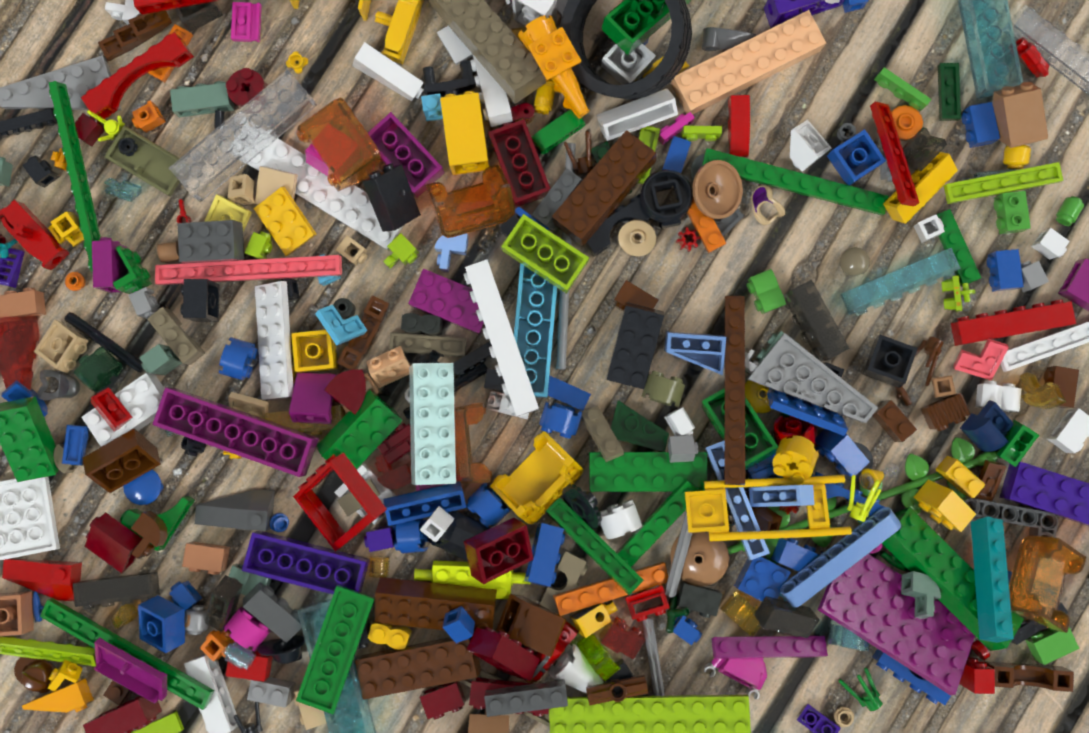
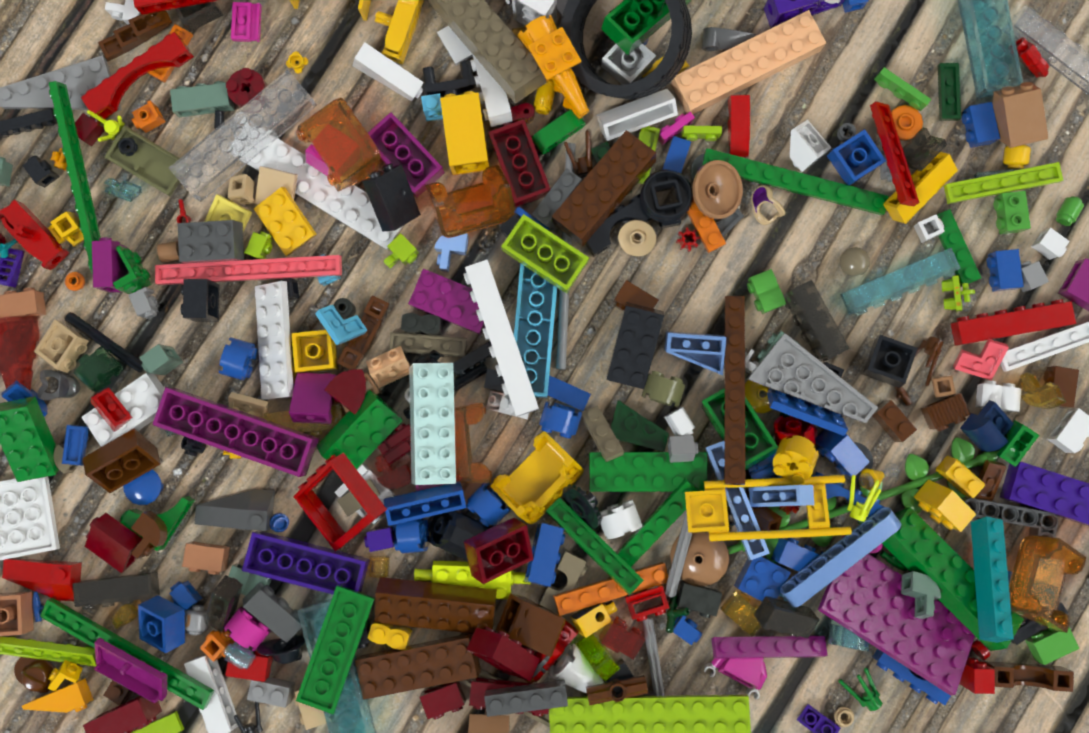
(169, 329): dark tan arch -> none
(349, 245): tan brick -> none
(437, 524): white brick -> none
(458, 624): blue brick -> none

